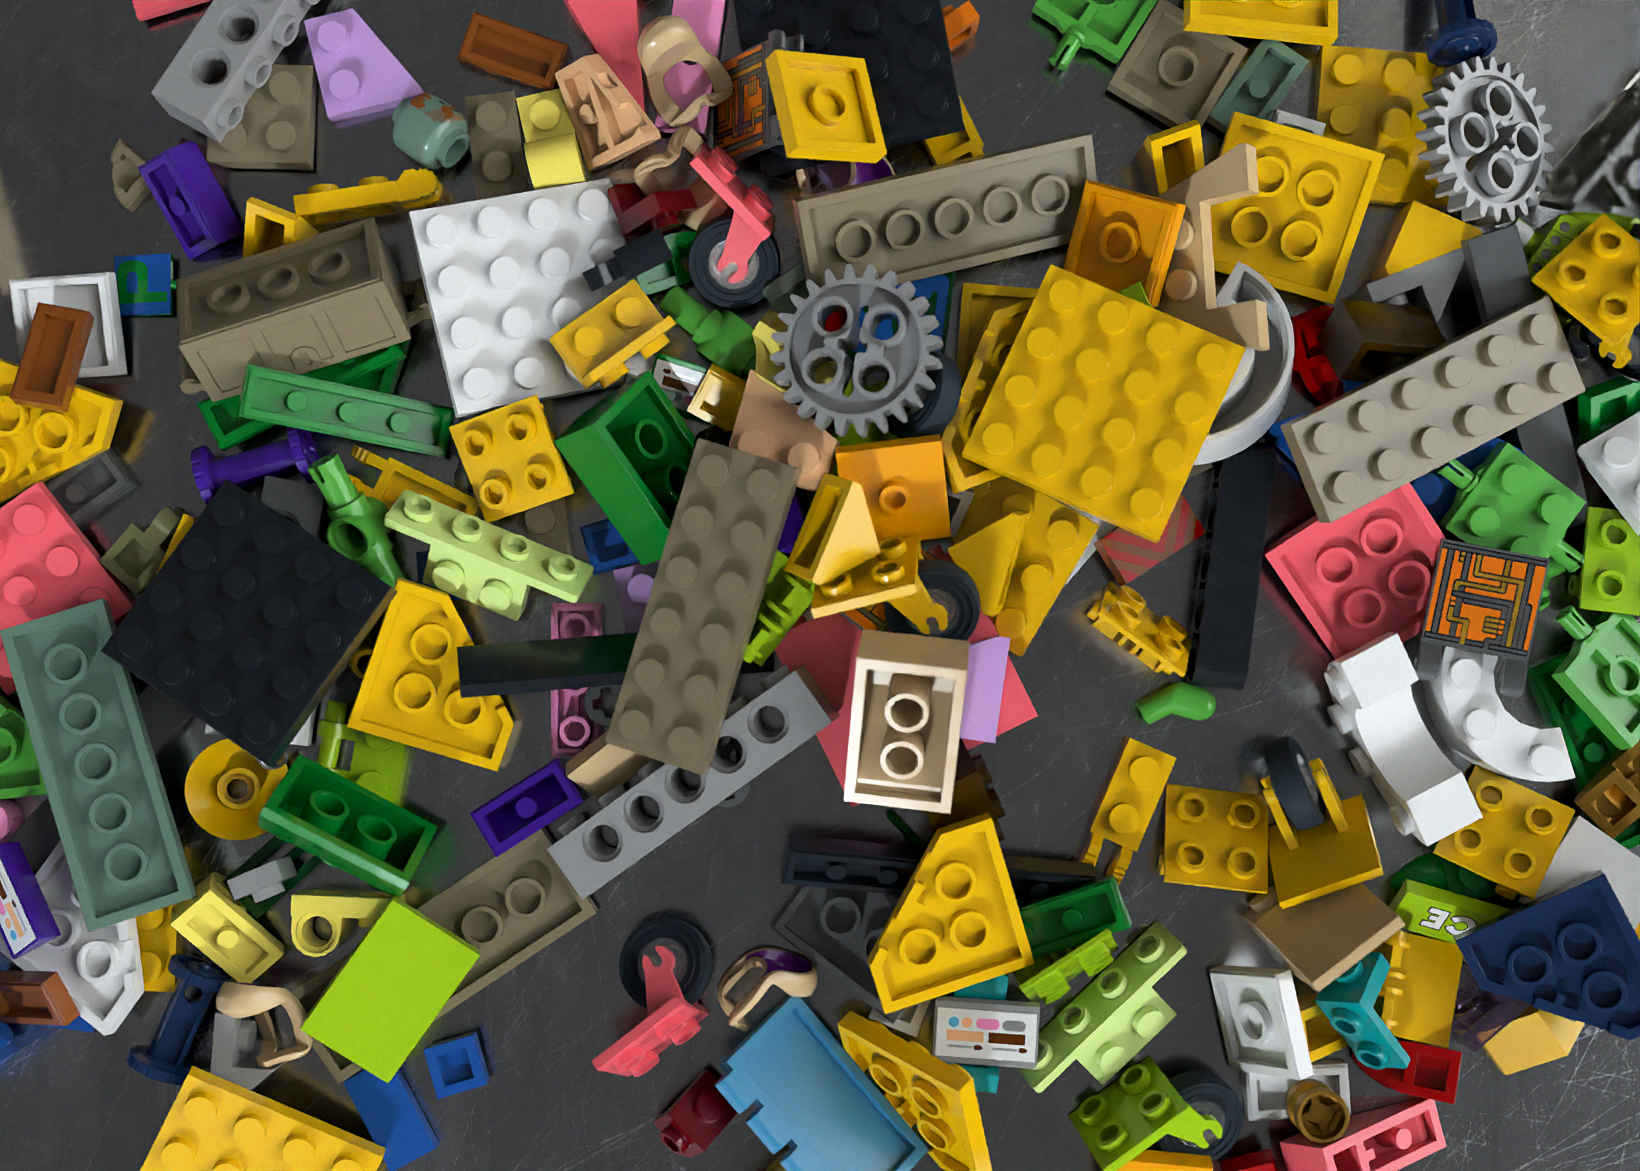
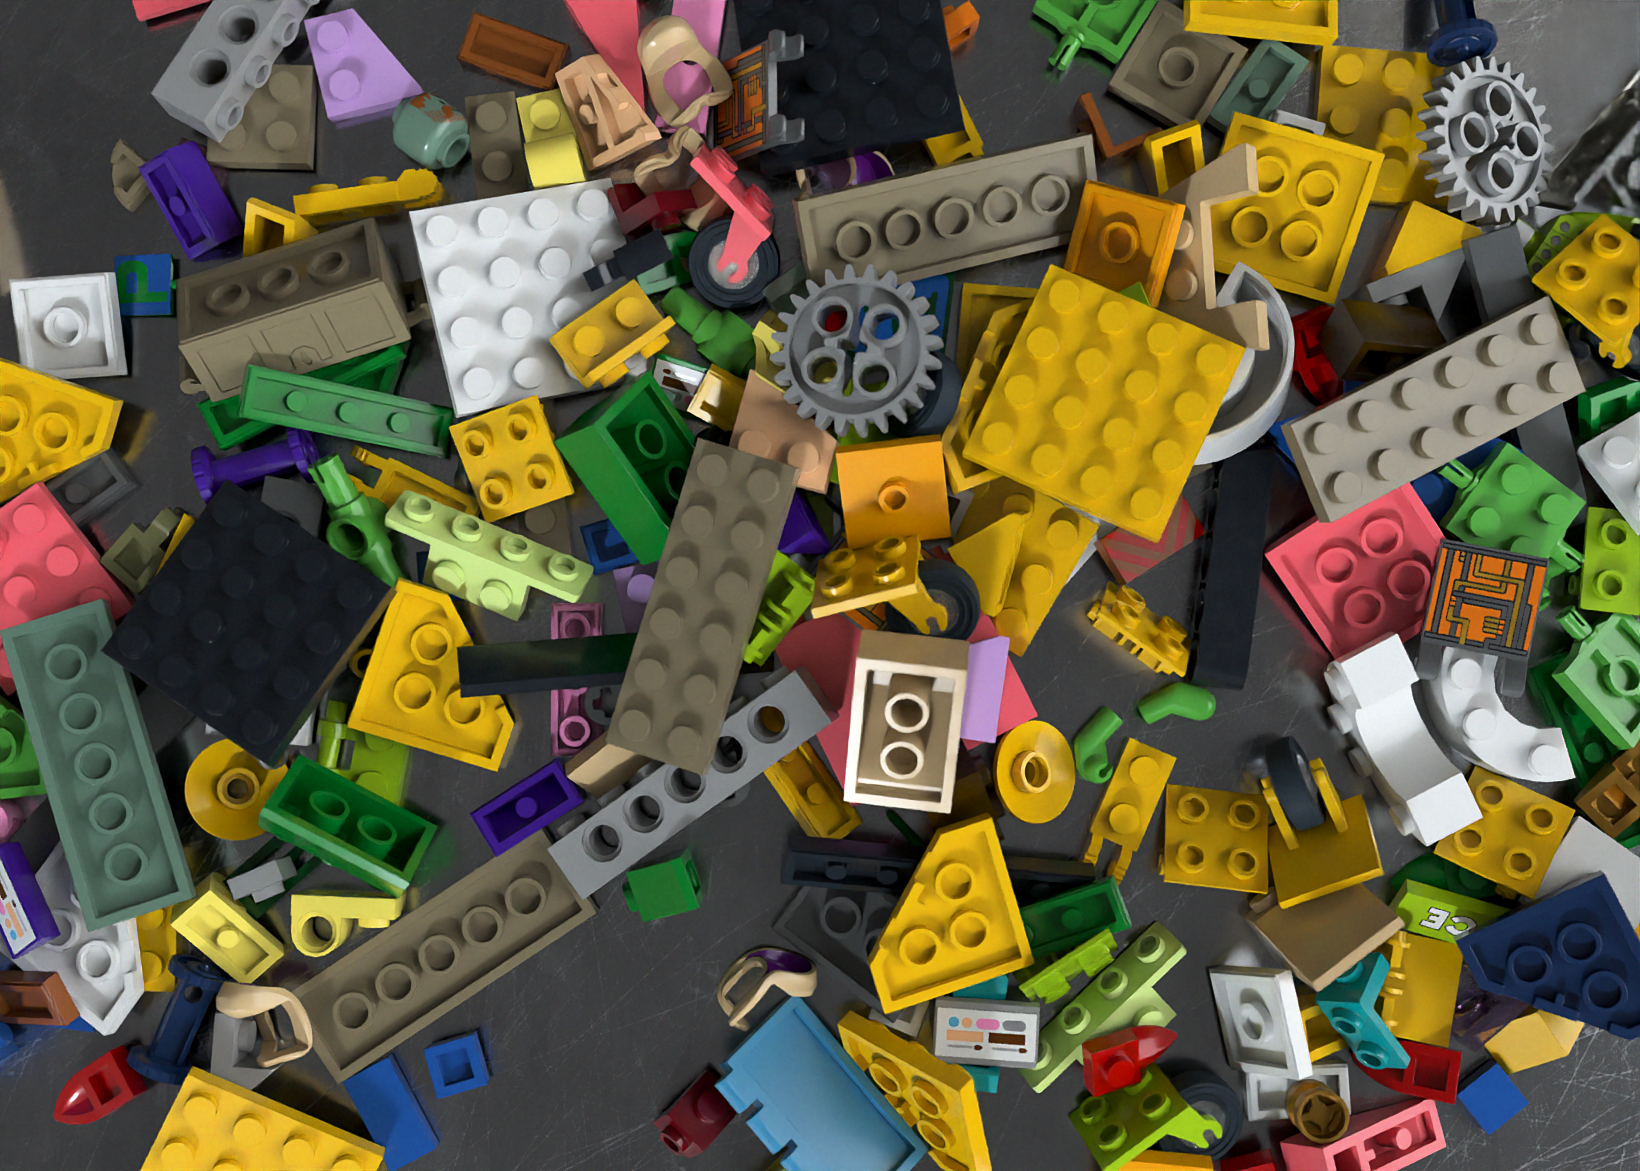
(52, 357): dark orange tile -> none
(99, 1089): none -> red plate
(390, 989): lime tile -> none
(664, 886): none -> green slope
(666, 972): plate -> none
(809, 788): none -> yellow tile
(825, 107): yellow plate -> none
(834, 533): yellow slope -> none
(1034, 772): none -> yellow dish
(1091, 746): none -> bright green arm
(1092, 123): none -> dark orange bracket
(1118, 1057): none -> red plate
(1490, 1097): none -> blue tile

